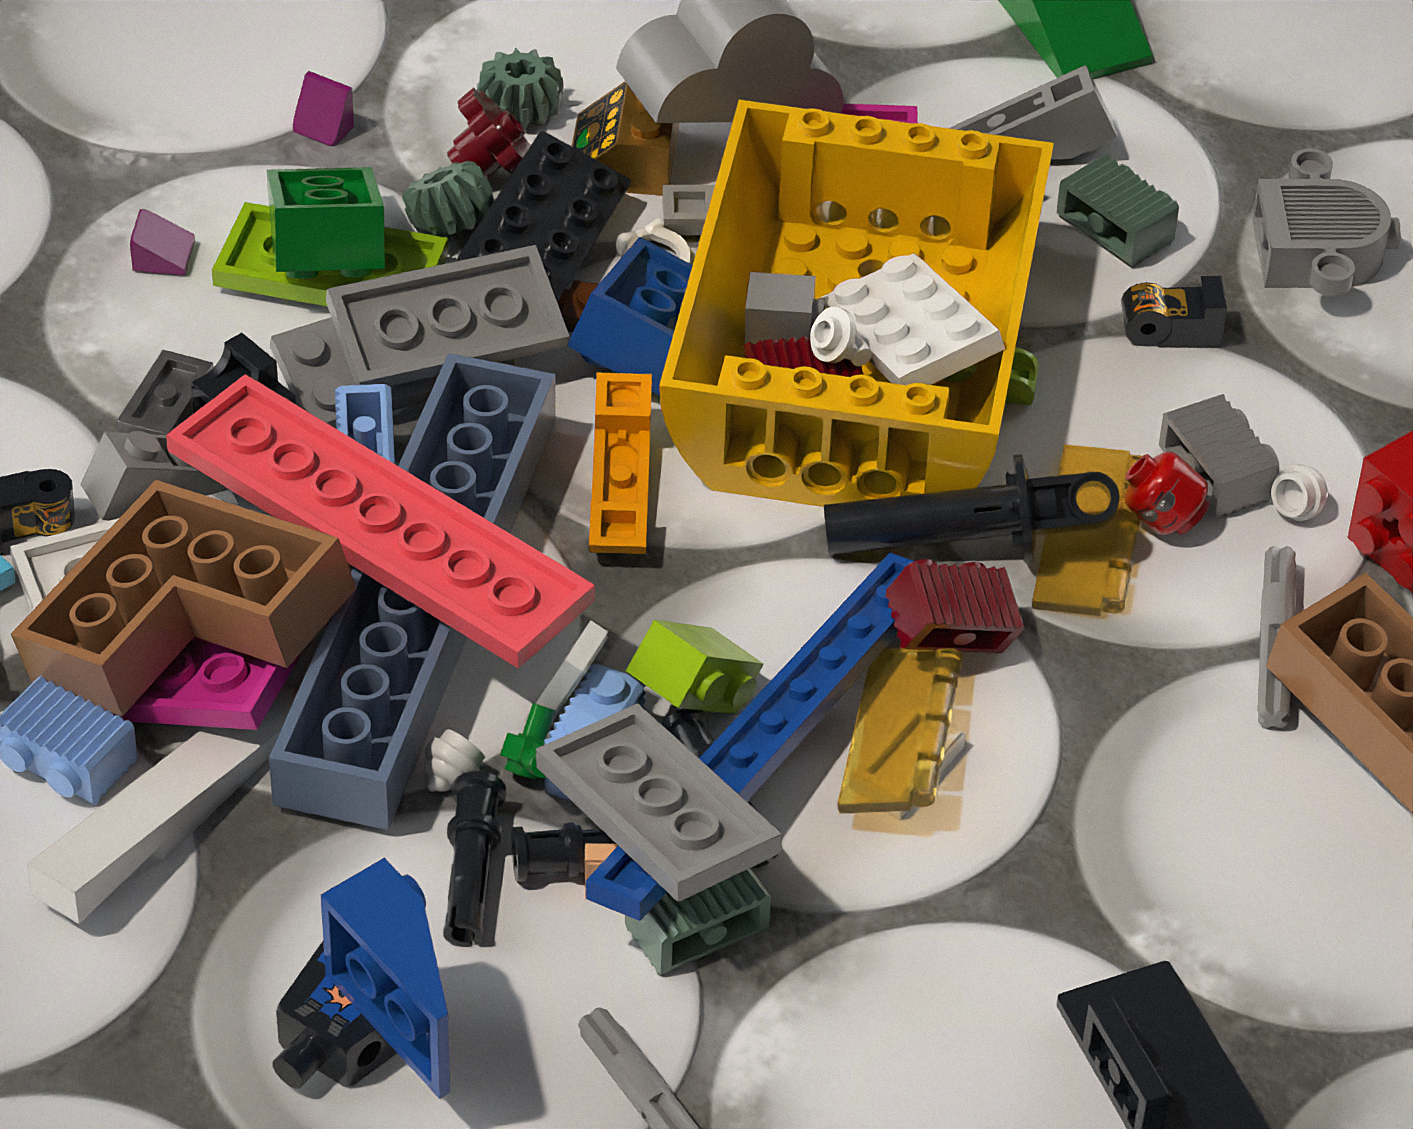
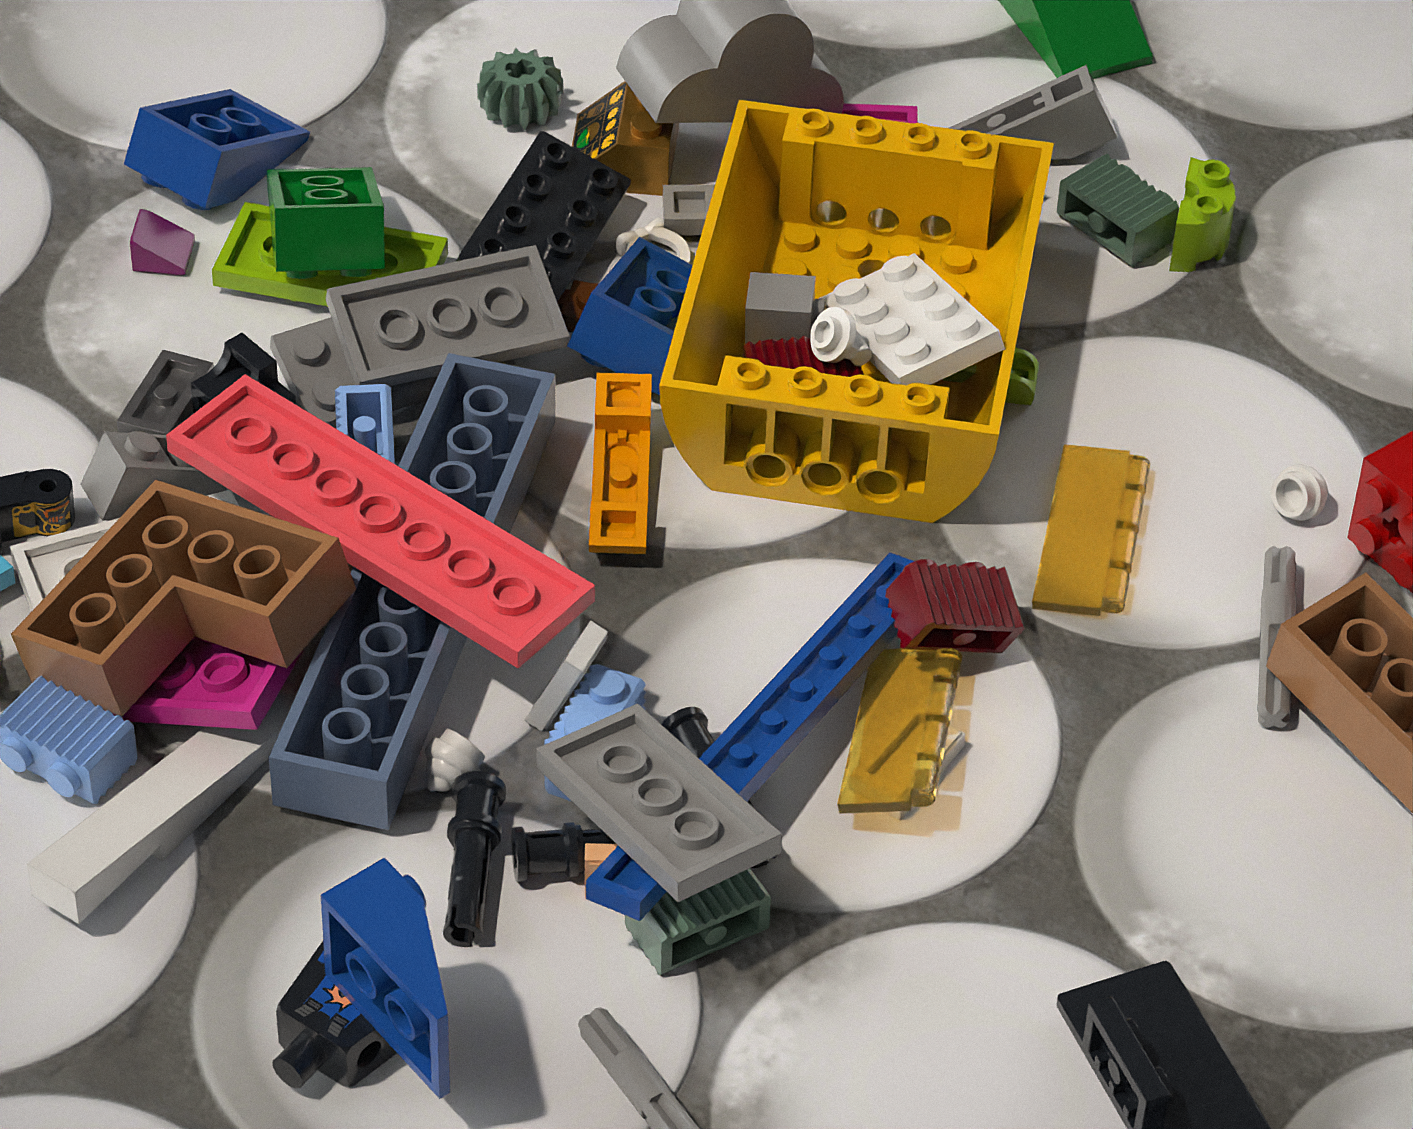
(210, 146): none -> blue slope
(324, 110): magenta slope -> none
(448, 199): sand green gear -> none
(492, 136): dark red plant -> none
(521, 748): green piece -> none
(695, 667): lime brick -> none
(1017, 509): black piece -> none
(1166, 493): red head -> none
(1175, 315): black leg -> none
(1203, 215): none -> lime cylinder
(1223, 451): light grey brick -> none
(1320, 228): light grey piece -> none

